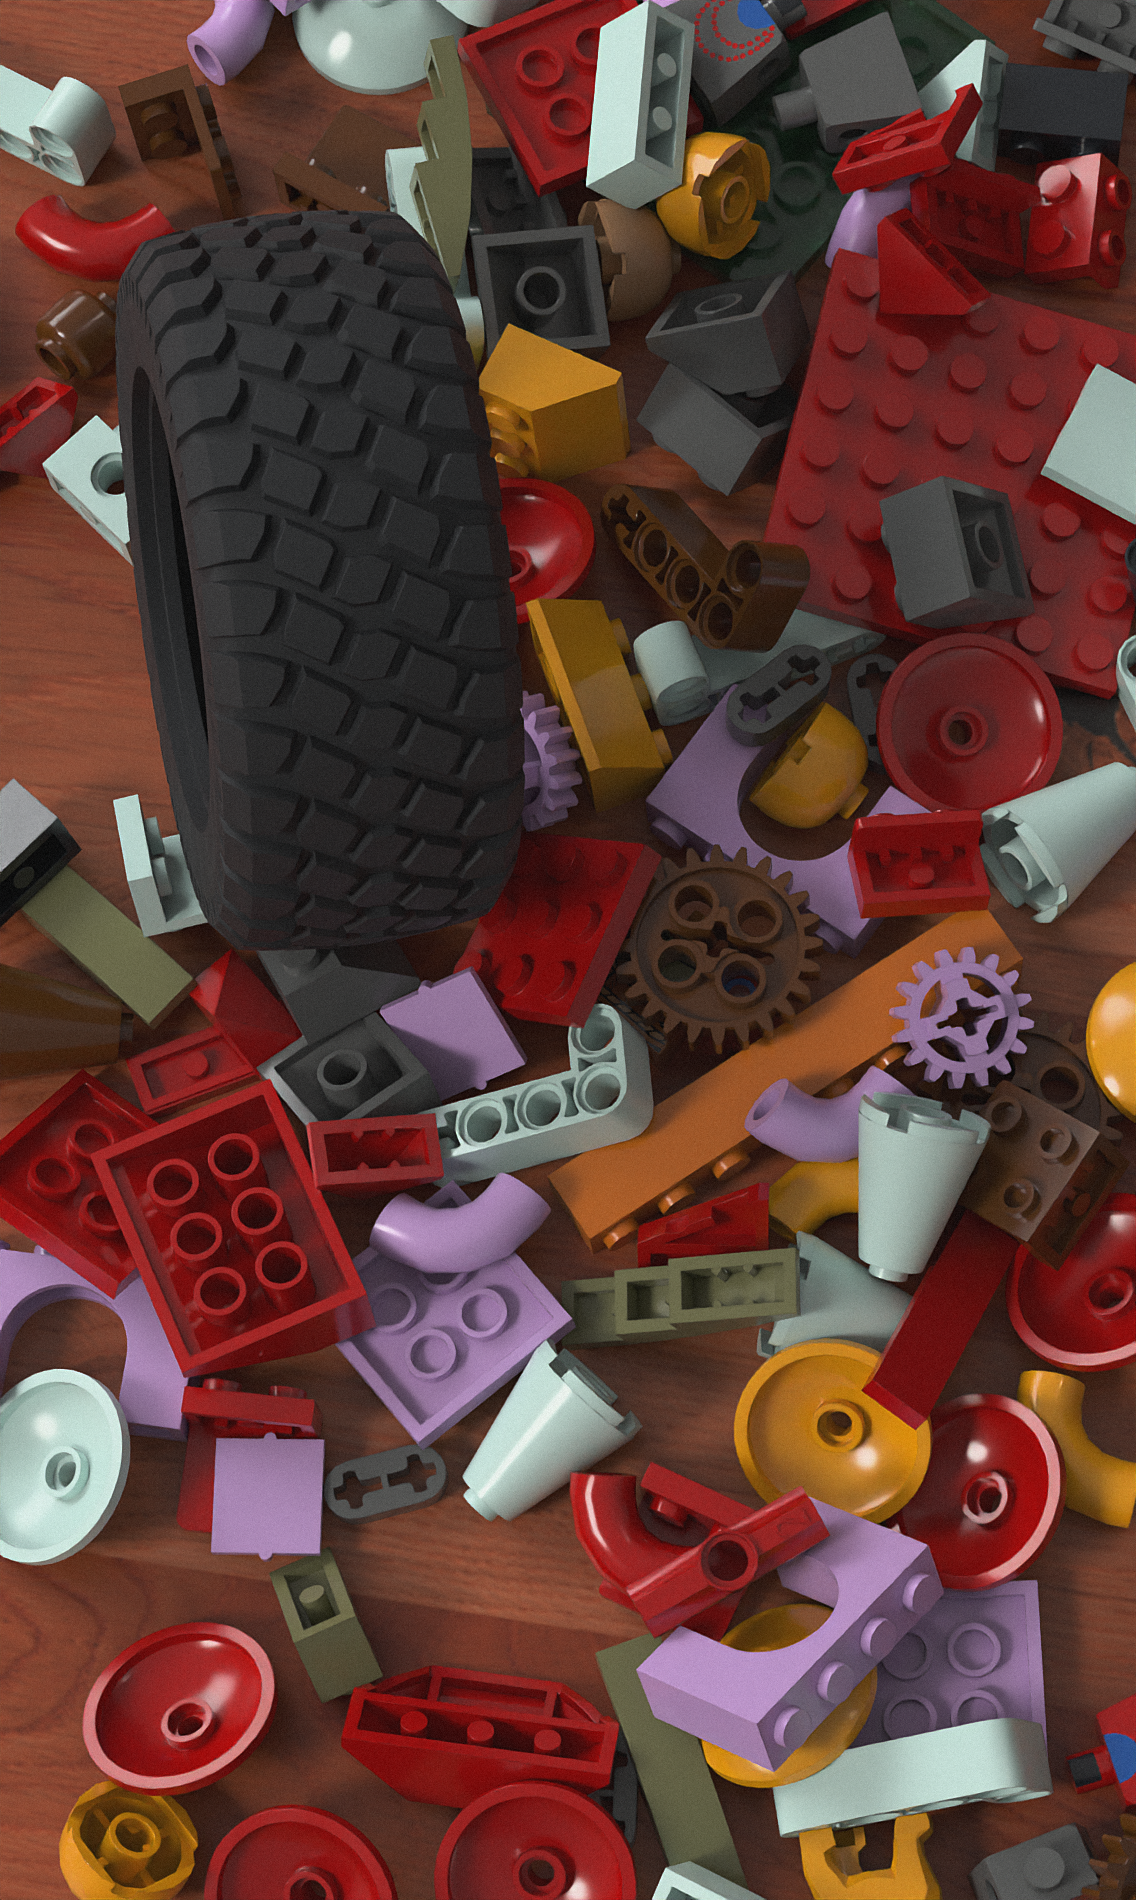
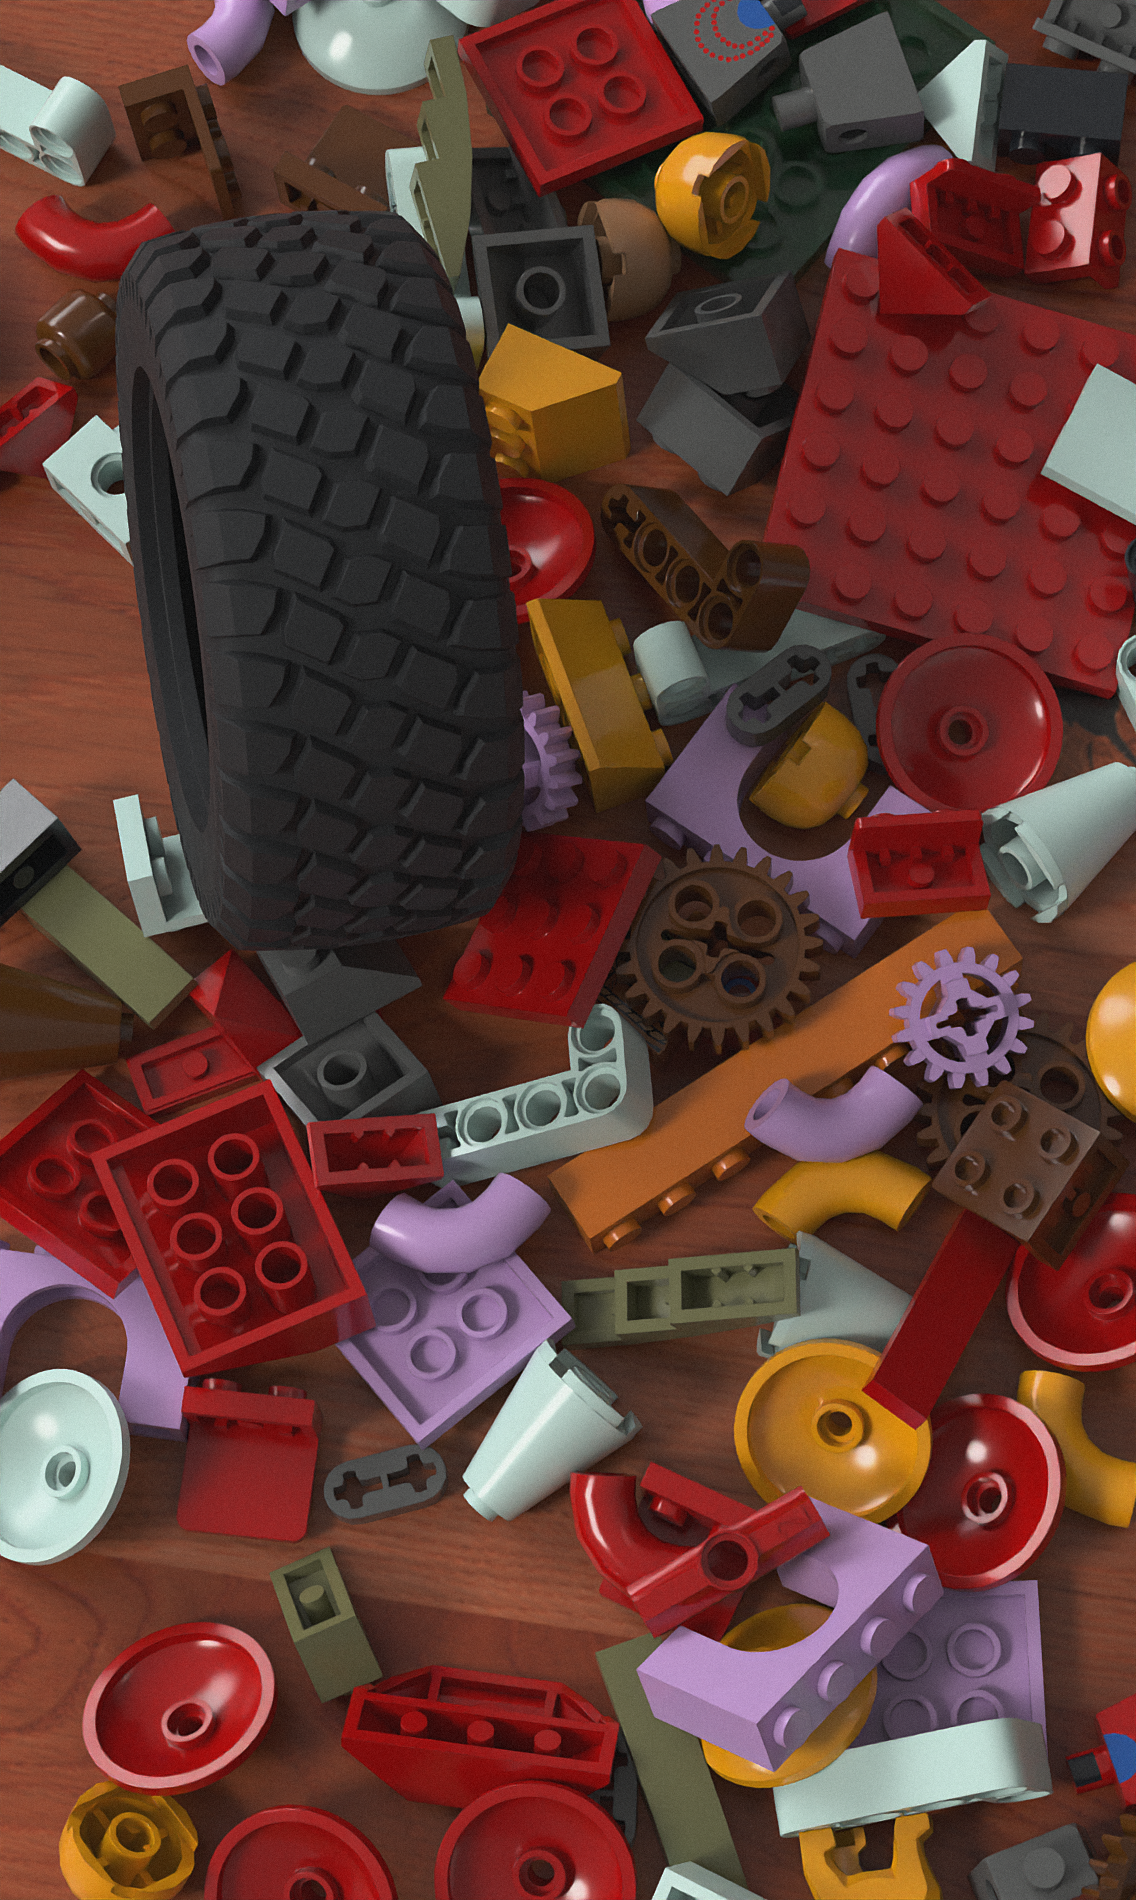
(268, 1497): lavender piece -> none
(455, 1032): lavender piece -> none
(640, 105): light aqua brick -> none
(716, 1227): red wing -> none
(908, 146): red wing -> none
(910, 1178): light aqua cone -> none
(955, 554): dark grey slope -> none

